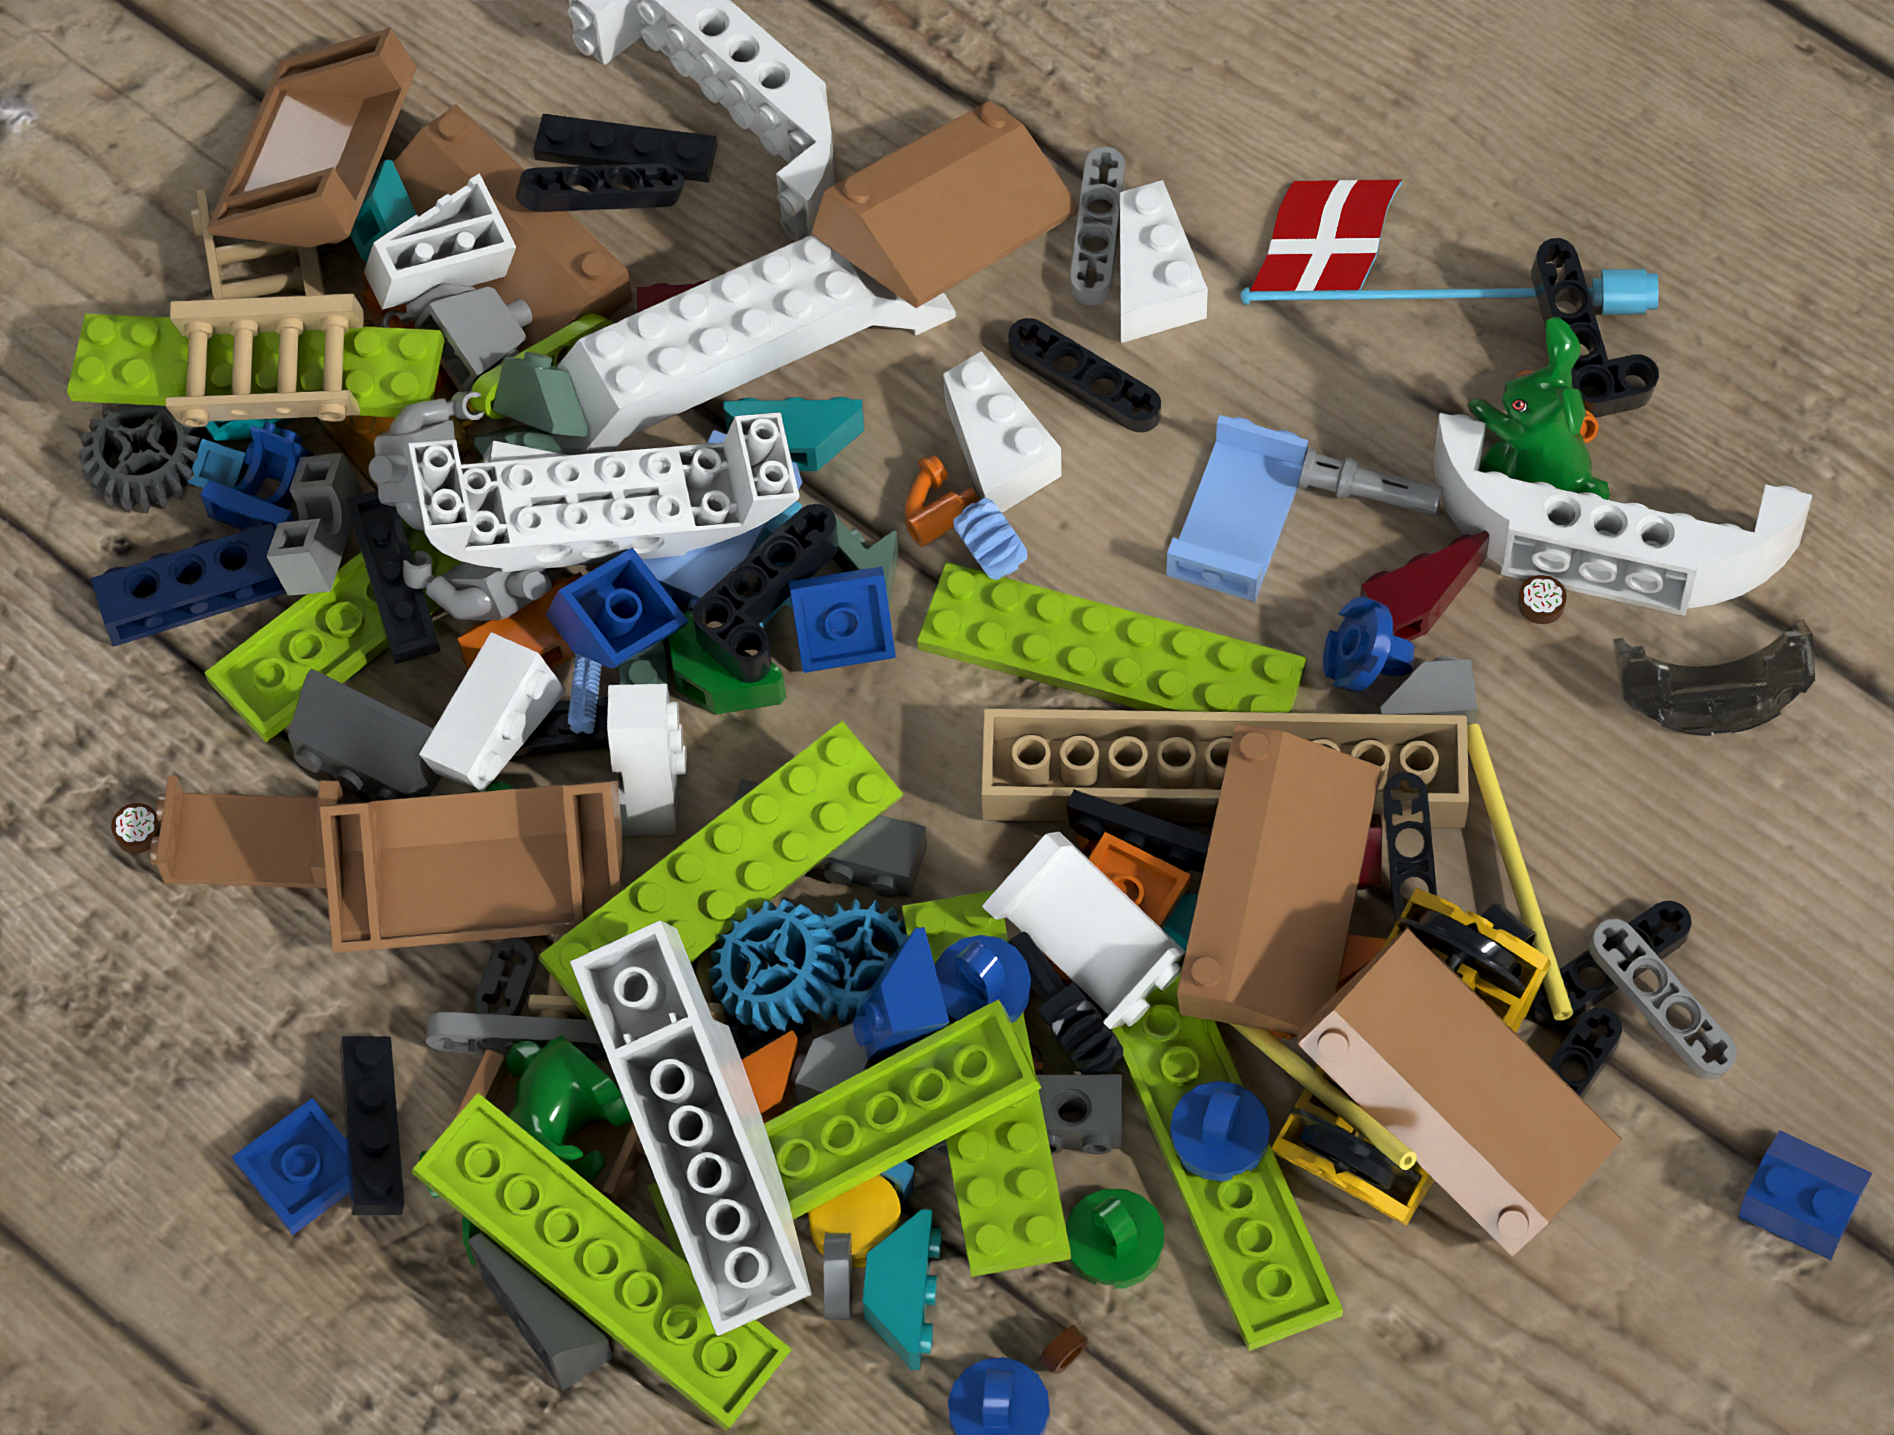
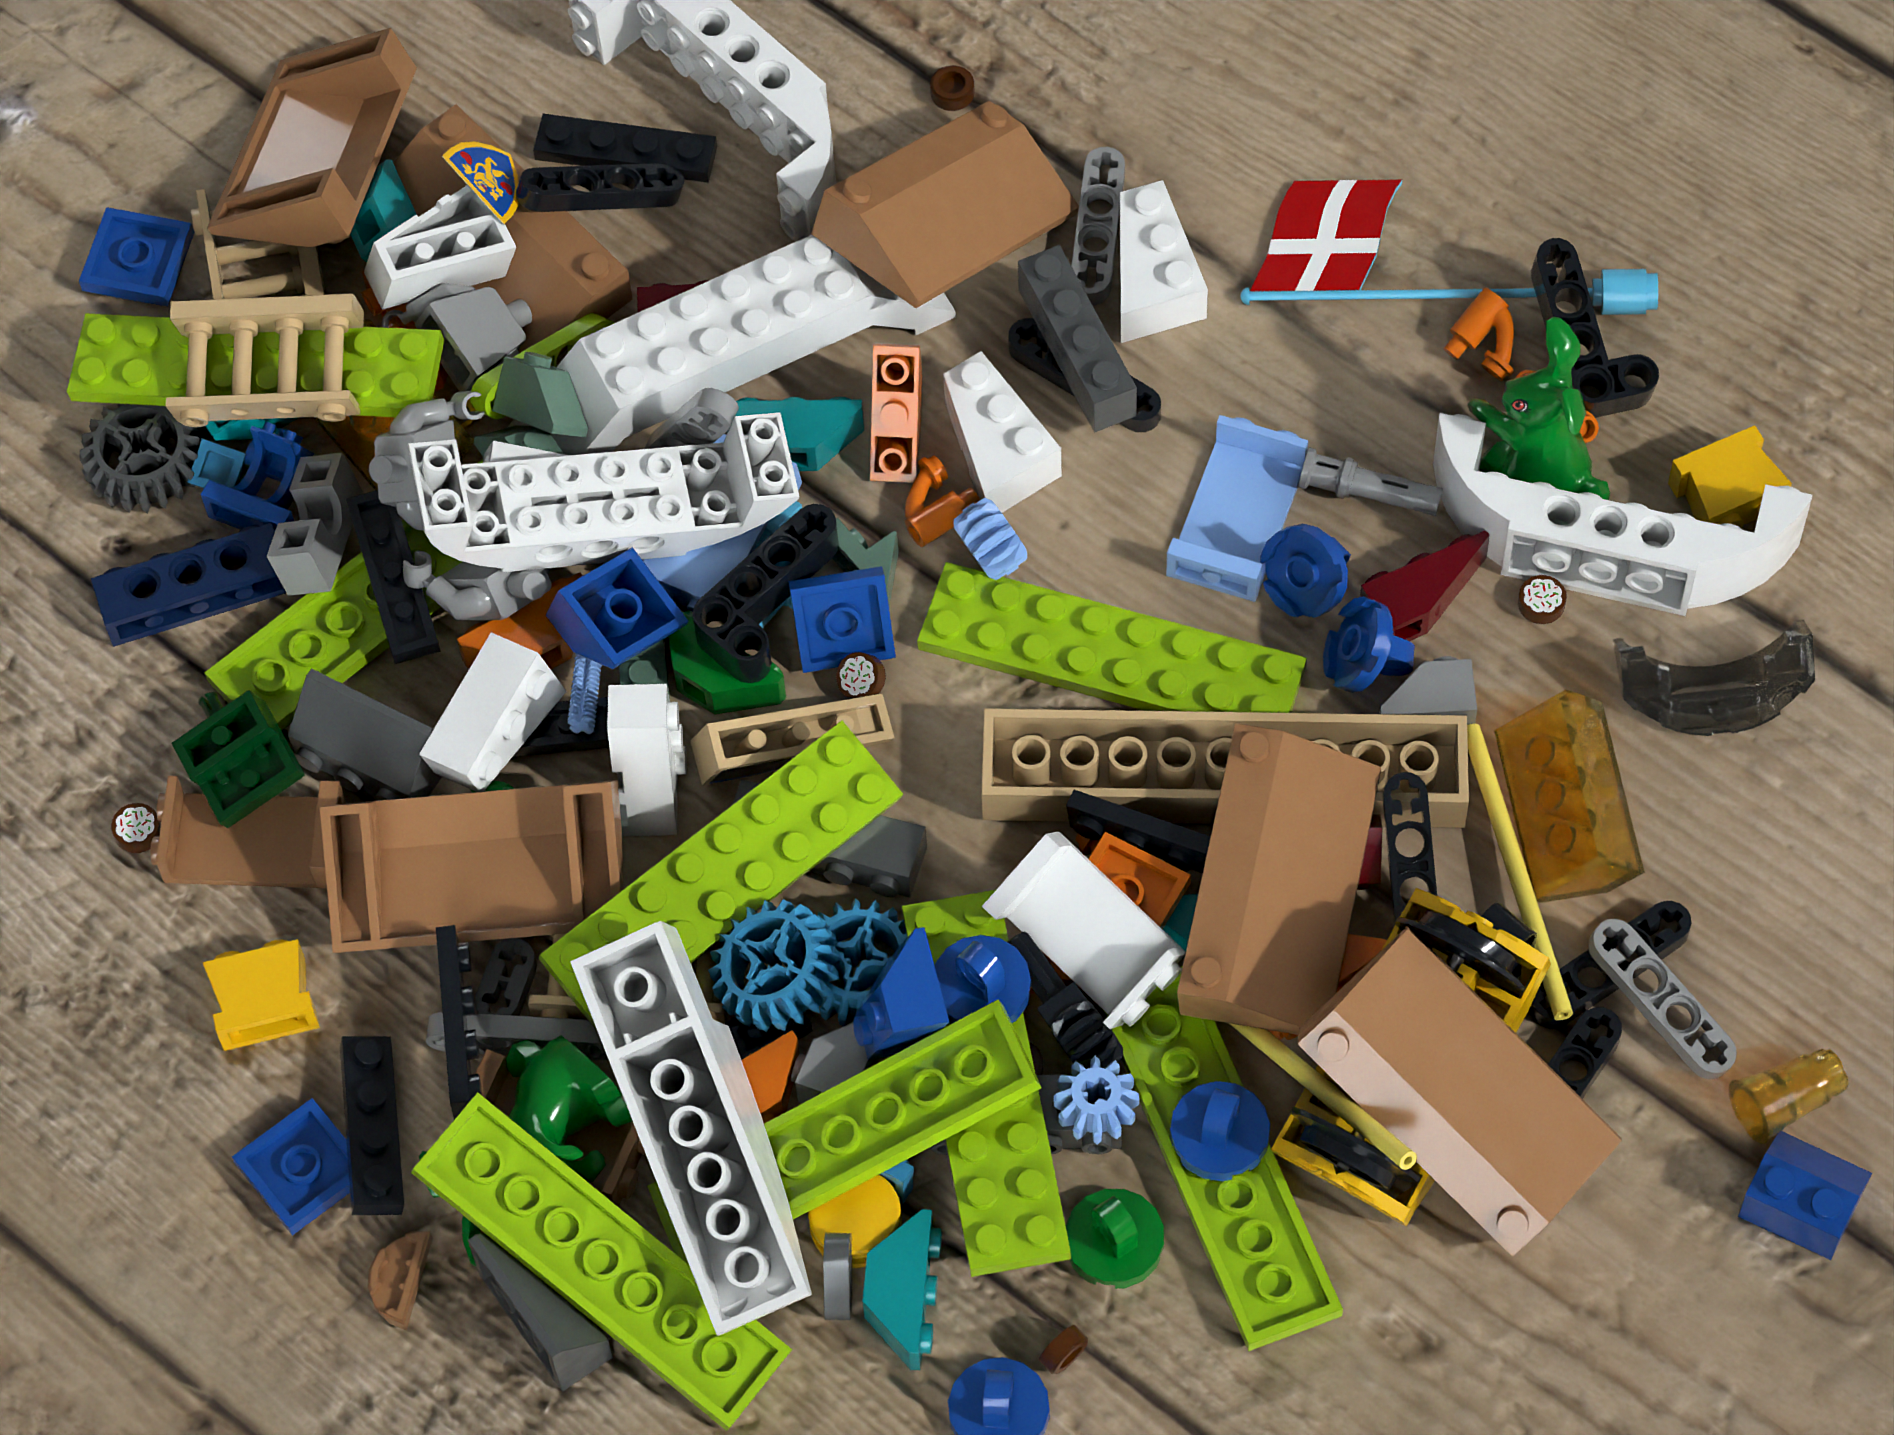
(136, 256): none -> blue plate
(237, 756): none -> dark green plate
(261, 994): none -> yellow hips
(397, 1276): none -> medium nougat plate
(457, 1004): none -> black plate
(488, 173): none -> sticker
(697, 422): none -> light grey beam
(770, 740): none -> tan slope
(860, 675): none -> tile
(895, 412): none -> orange slope
(952, 88): none -> reddish brown tile
(1077, 338): none -> dark grey brick
(1089, 1085): none -> light blue gear
(1305, 570): none -> blue tile
(1475, 323): none -> orange plant
(1568, 799): none -> clear yellow slope
(1726, 478): none -> yellow hips
(1786, 1093): none -> clear yellow plant

